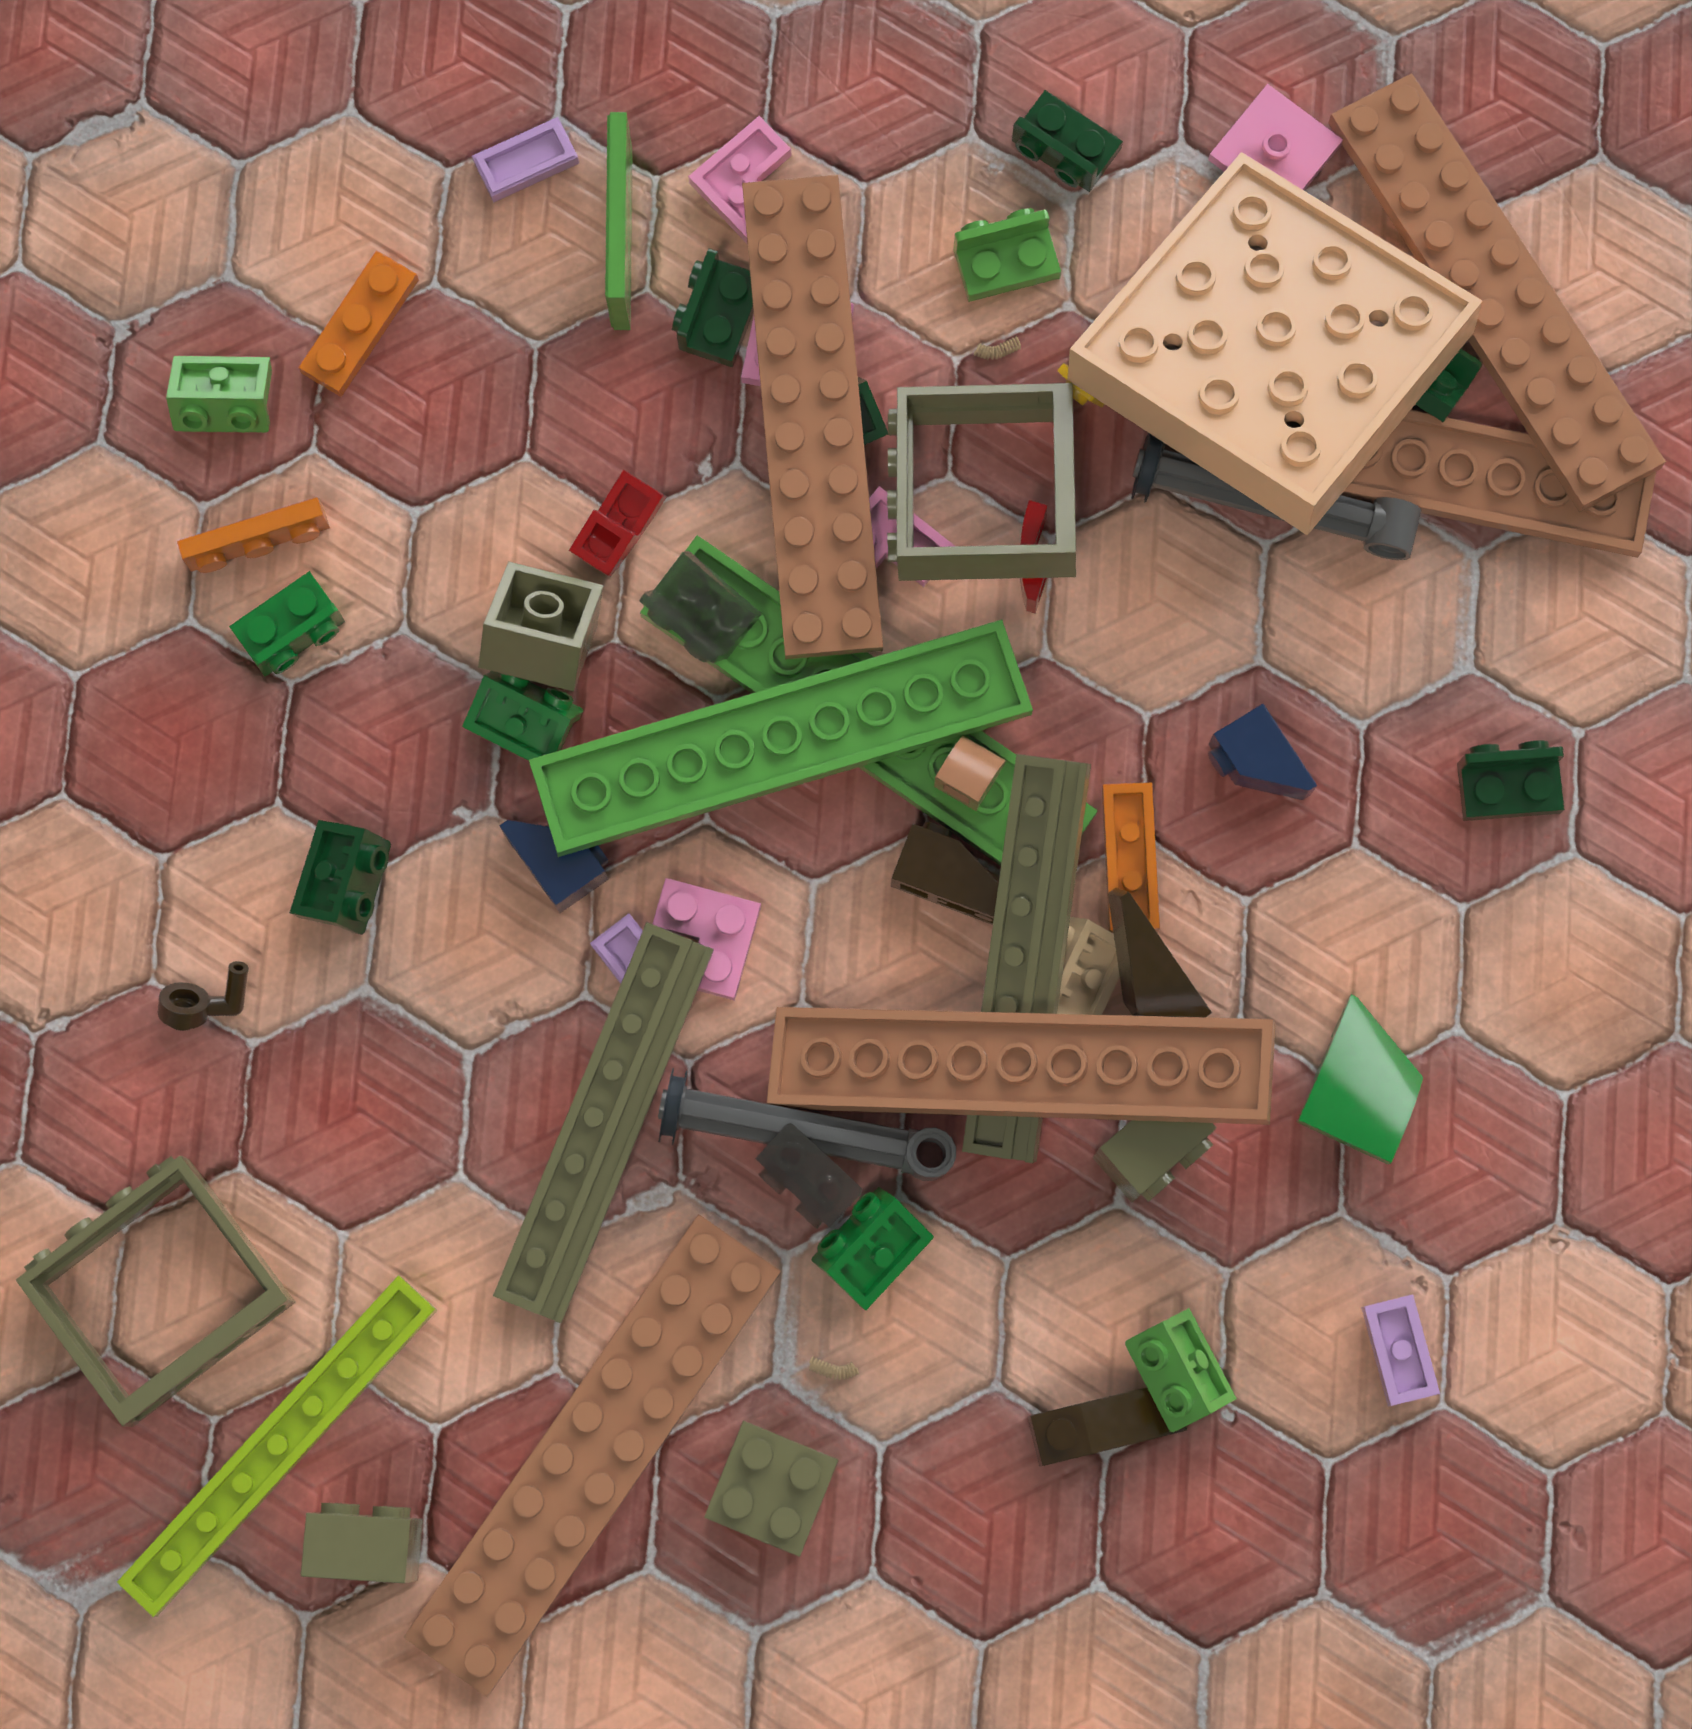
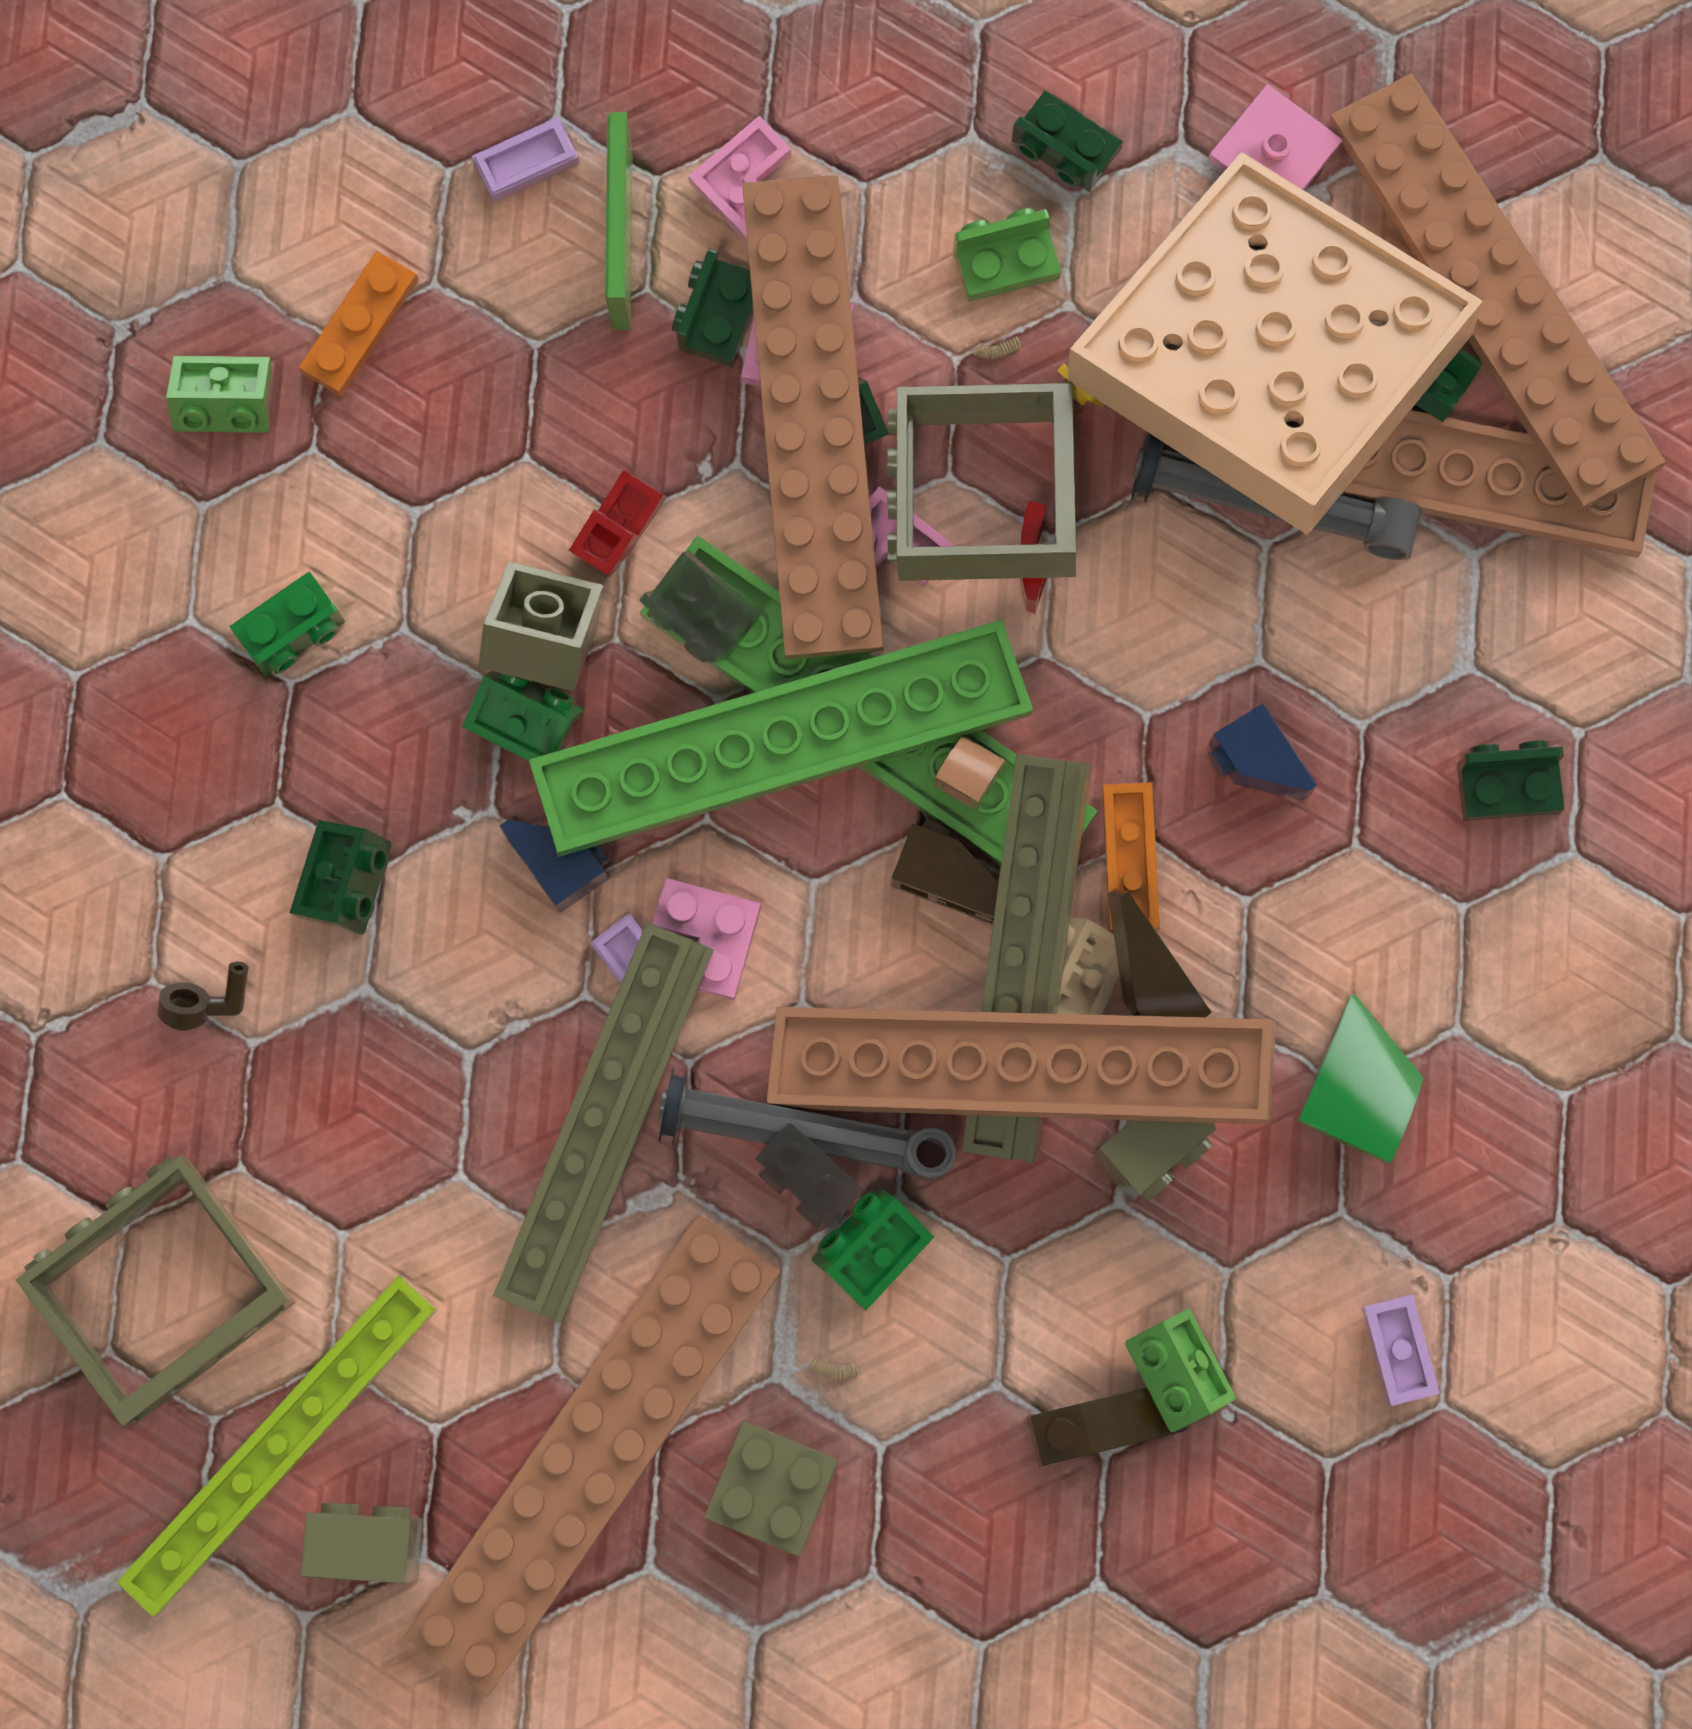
(254, 536): orange plate -> none

